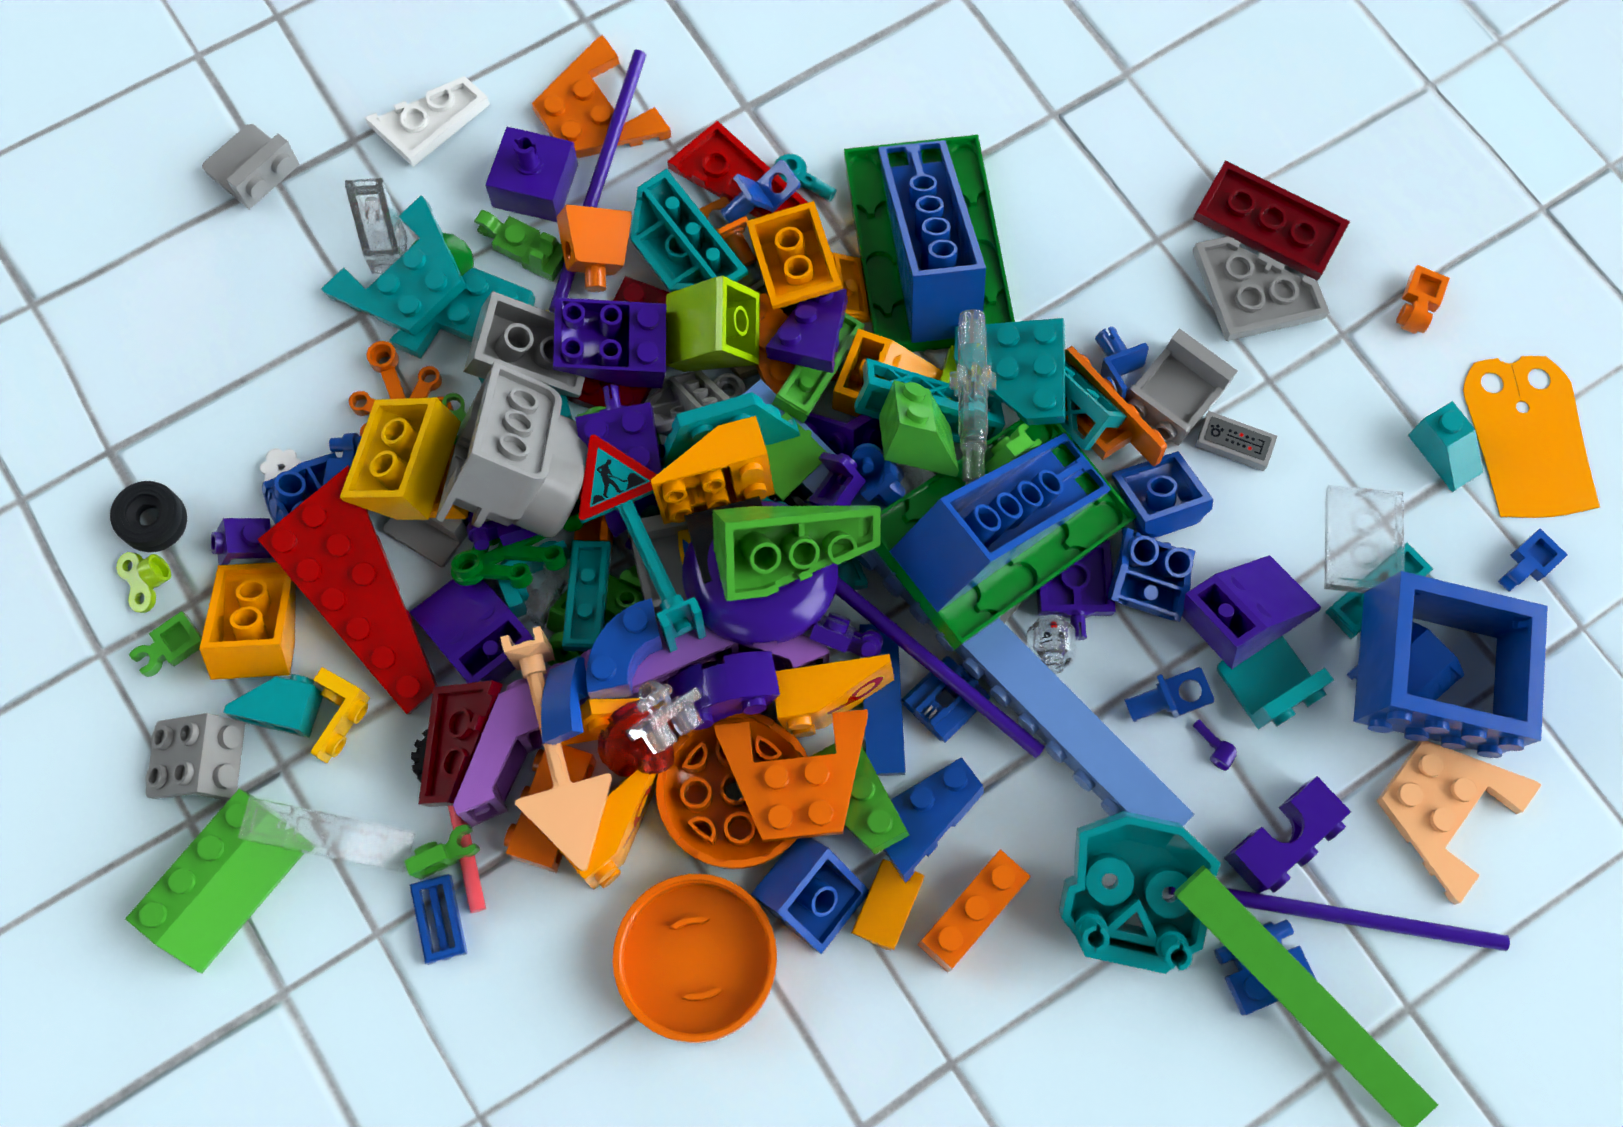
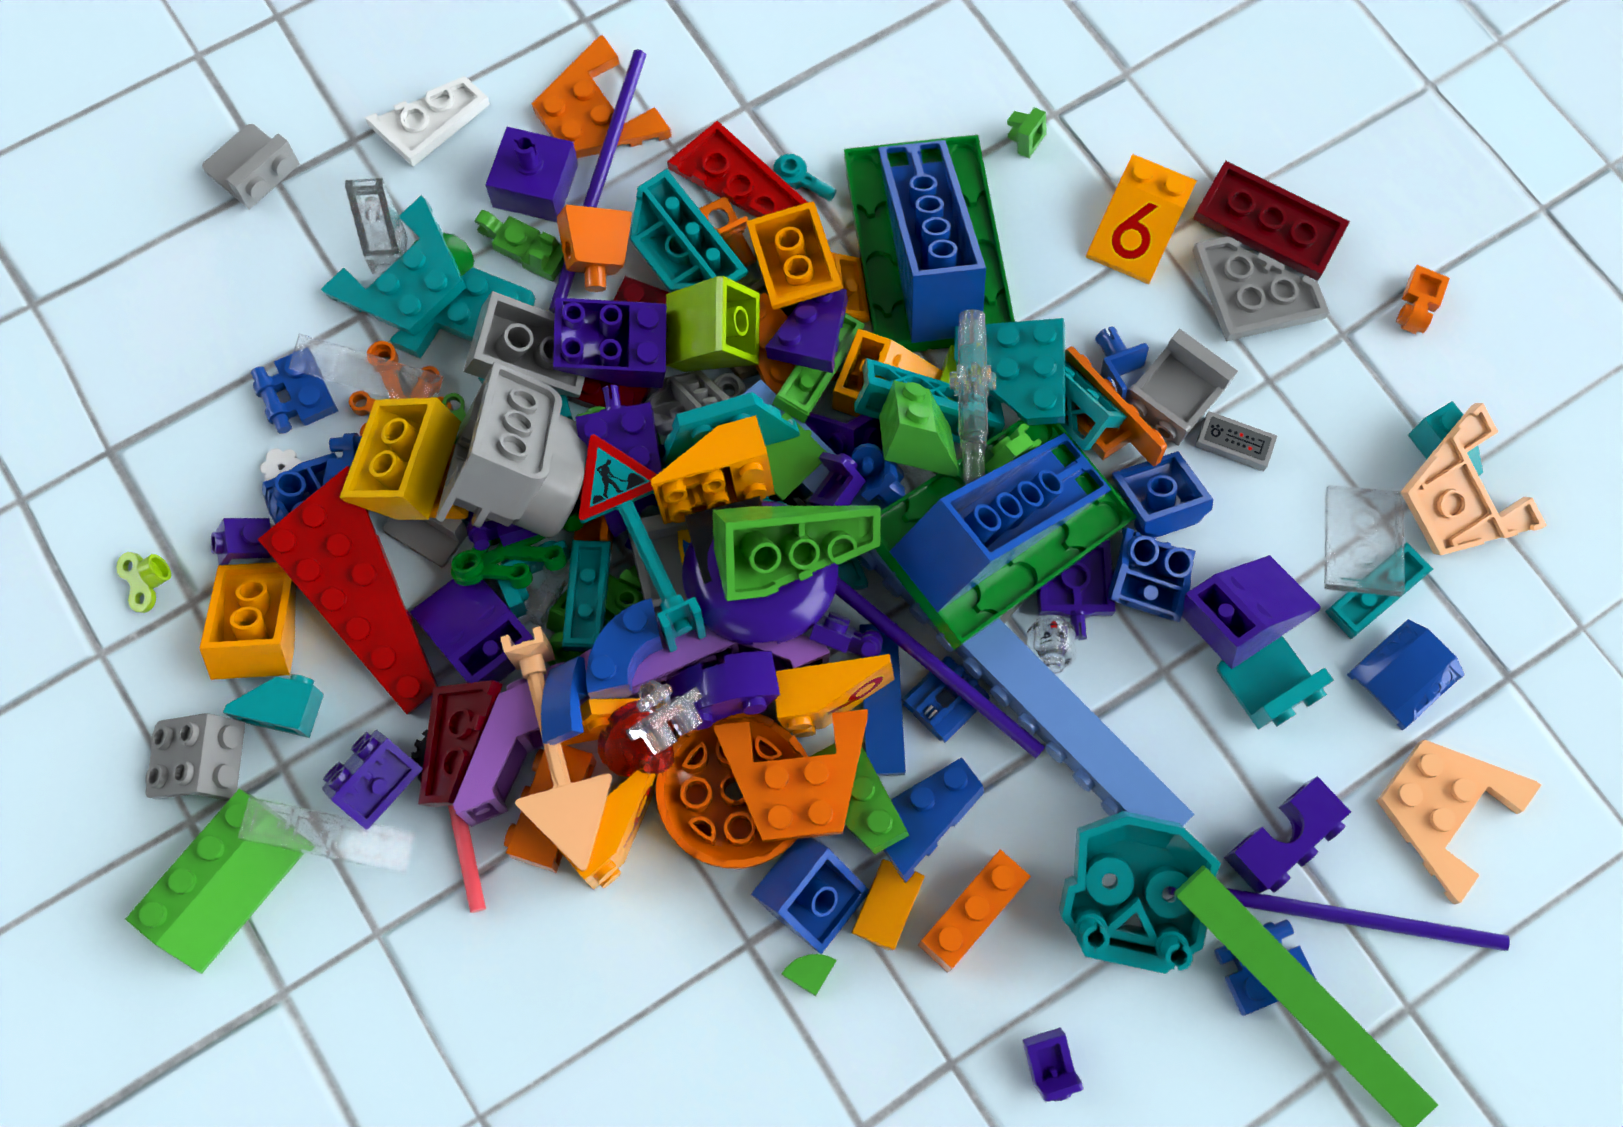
(136, 499): black tyre -> none
(172, 642): bright green plate -> none
(308, 395): none -> blue plate
(350, 712): yellow bracket -> none
(362, 370): none -> clear slope
(370, 778): none -> dark purple bracket
(435, 857): bright green plate -> none
(446, 952): blue tile -> none
(695, 958): orange piece -> none
(760, 193): blue bracket -> none
(809, 971): none -> bright green tile
(1027, 130): none -> bright green tile
(1052, 1065): none -> dark purple bracket
(1140, 218): none -> light orange slope
(1167, 696): blue bracket -> none
(1224, 751): dark purple hand -> none
(1385, 657): blue window -> none
(1451, 498): none -> light nougat wing
(1533, 456): light orange piece -> none
(1534, 557): blue plate -> none

